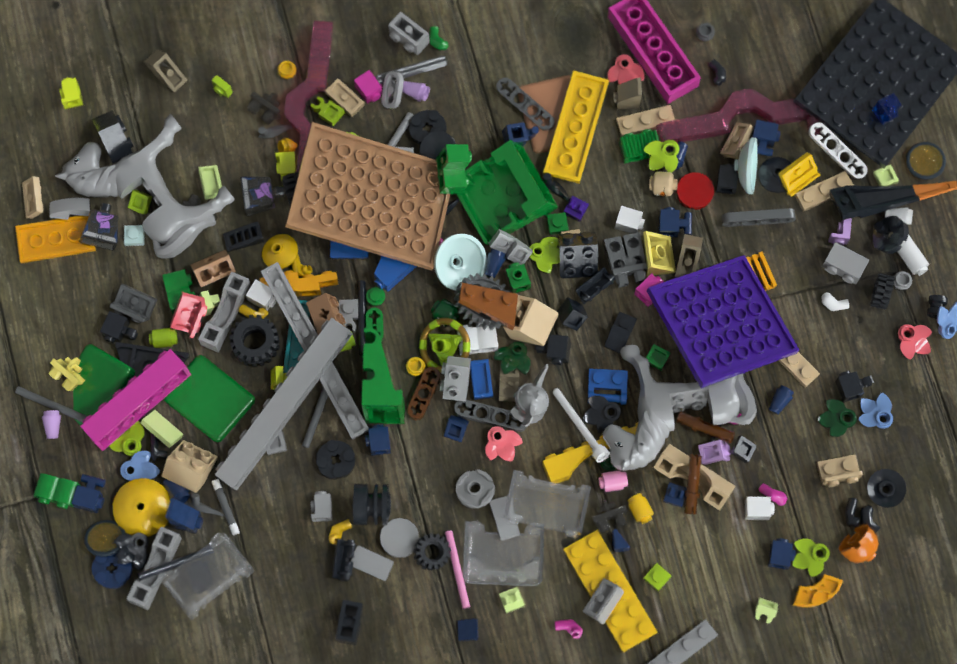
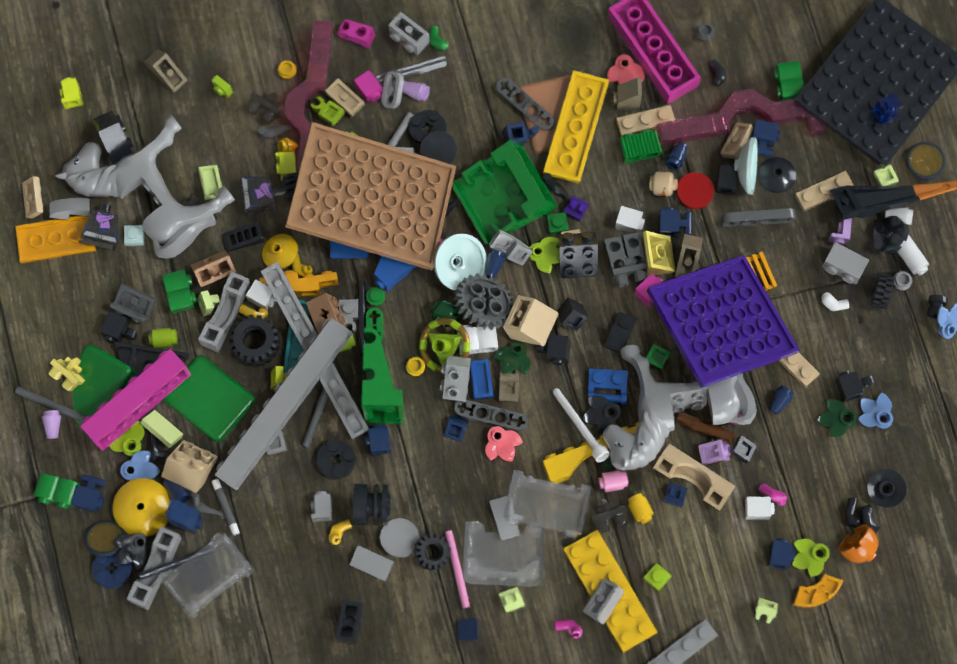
(139, 202): lime plate -> none
(189, 313): coral bracket -> none
(342, 565): black hinge -> none
(356, 33): none -> dark pink leg
(424, 378): reddish brown beam -> none
(451, 168): green brick -> none
(477, 499): light grey tile -> none
(495, 303): dark orange wing -> none
(518, 284): green brick -> none
(531, 400): light grey helmet -> none
(594, 285): black hinge -> none
(619, 543): dark blue slope -> none
(660, 157): lime plate -> none
(693, 484): reddish brown pin -> none
(788, 79): none -> green brick
(799, 174): yellow plate -> none
(835, 153): white beam -> none
(839, 470): tan bracket -> none
(916, 342): coral plate -> none

